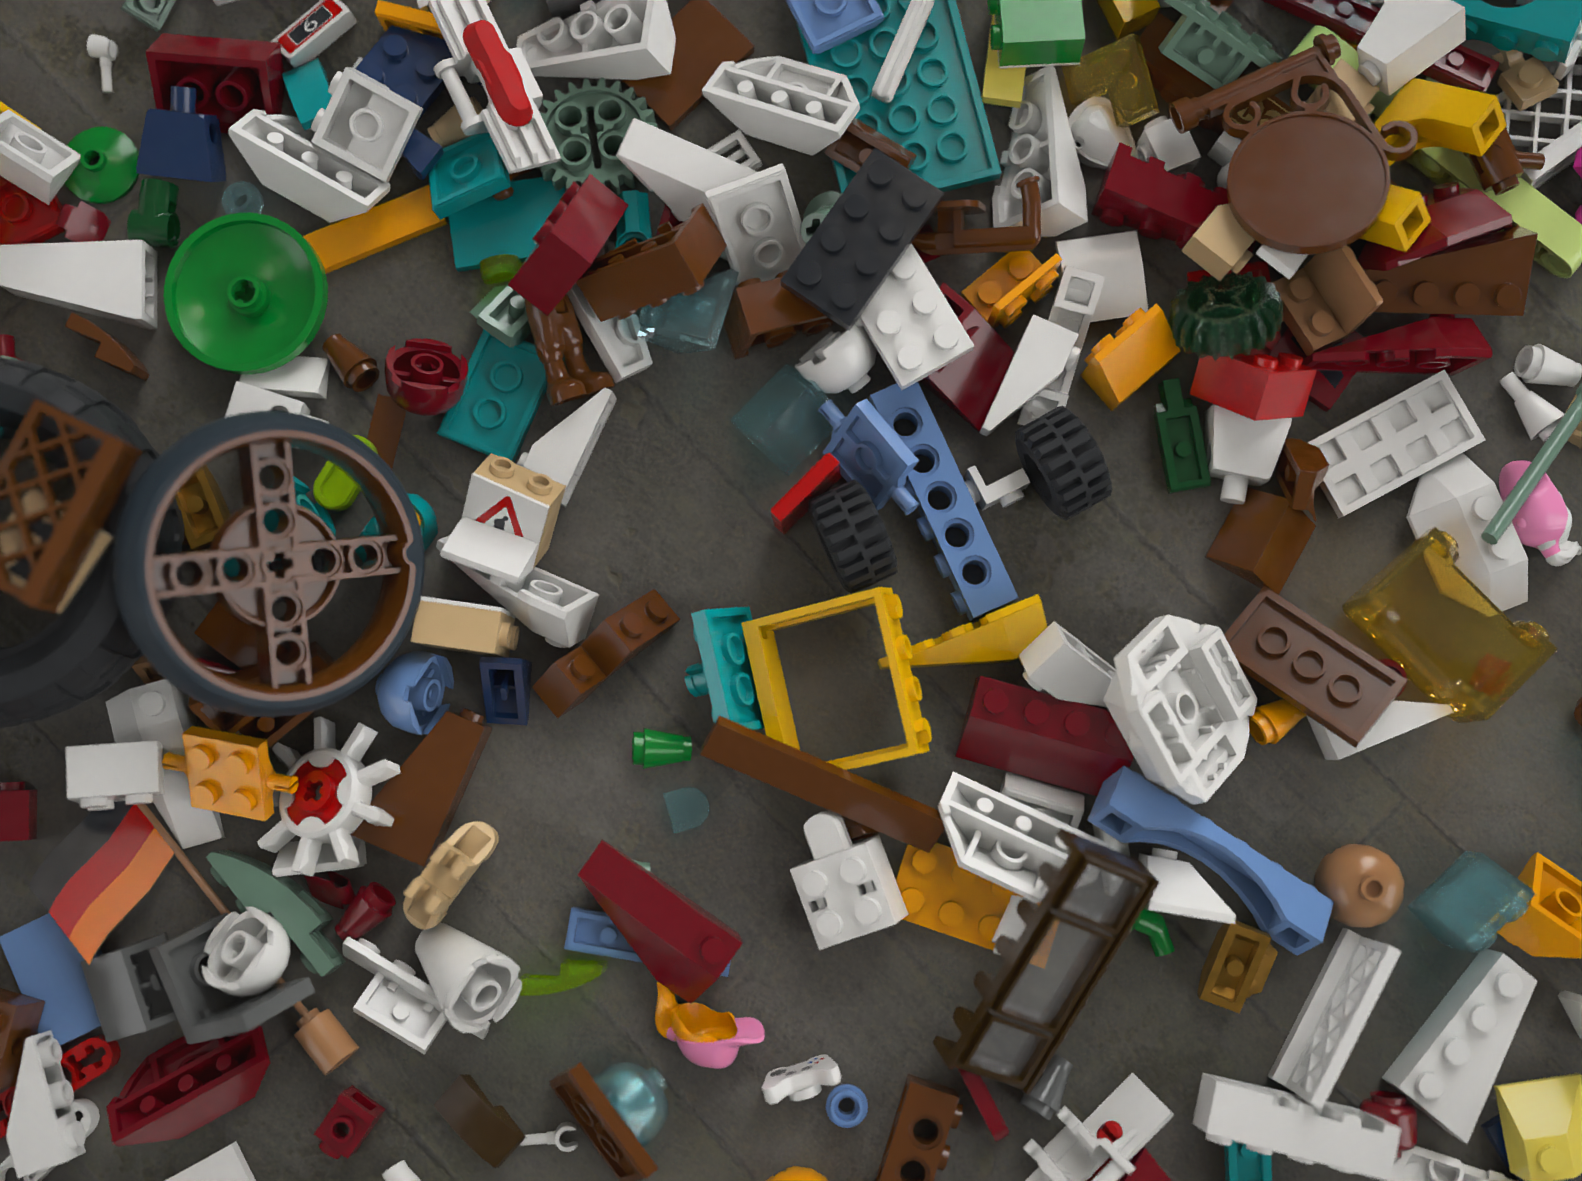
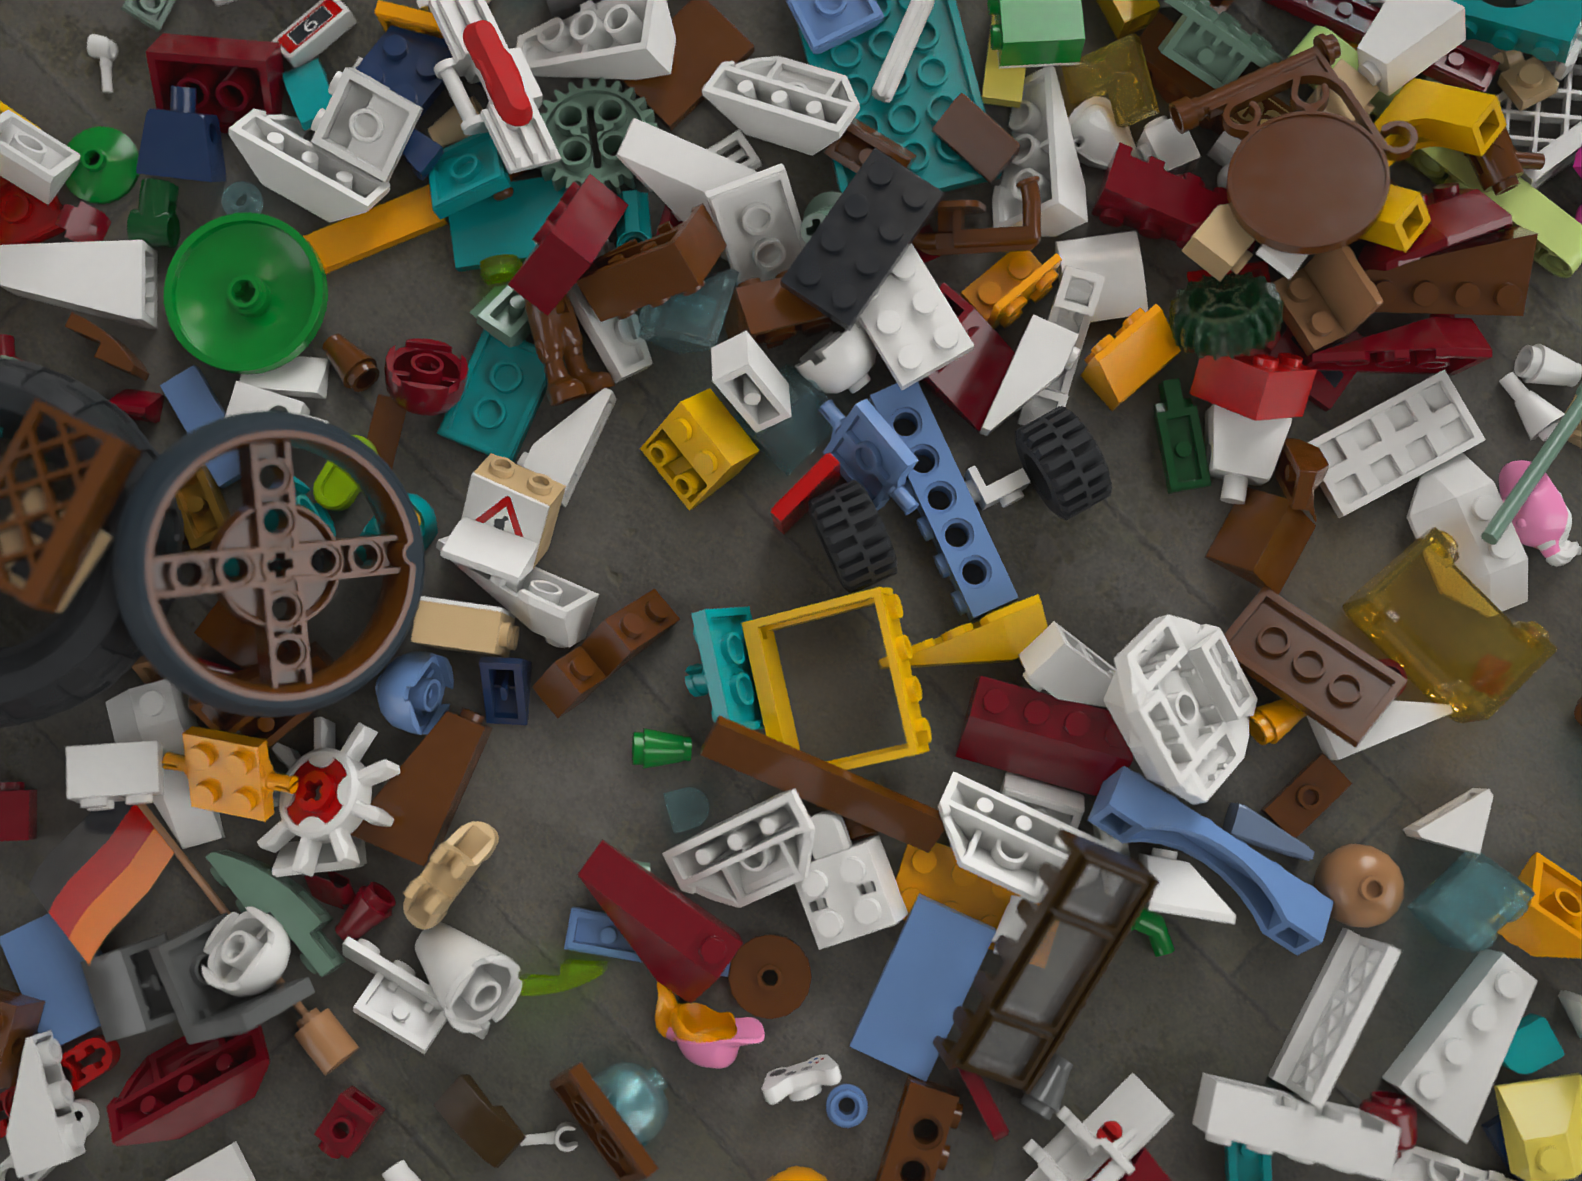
(140, 404): none -> dark red slope
(195, 407): none -> medium blue tile
(699, 448): none -> yellow slope
(747, 853): none -> white wedge
(750, 382): none -> white brick
(772, 953): none -> reddish brown plate
(922, 986): none -> medium blue tile
(976, 138): none -> reddish brown slope
(1236, 966): pearl gold slope -> none
(1260, 832): none -> sand blue slope
(1306, 796): none -> reddish brown plate
(1457, 823): none -> white slope
(1532, 1046): none -> teal piece

